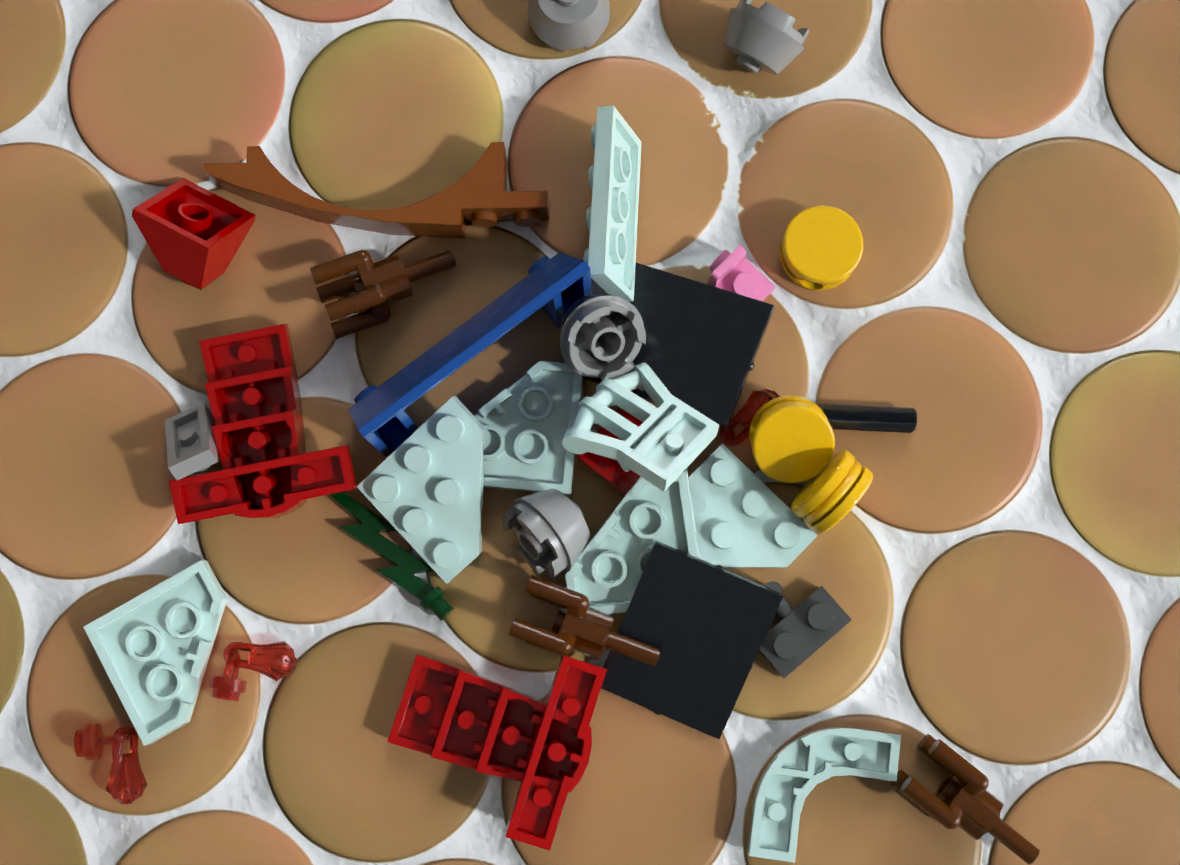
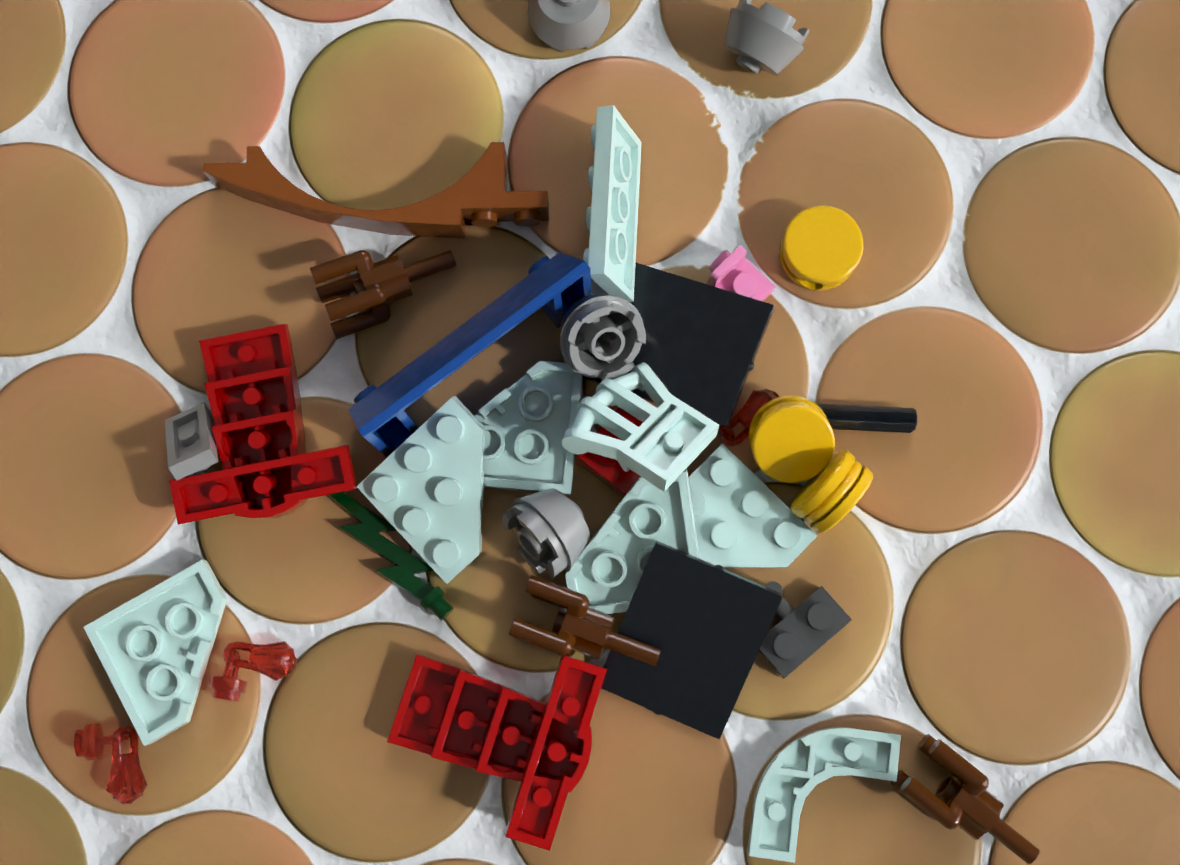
(192, 231): red slope -> none

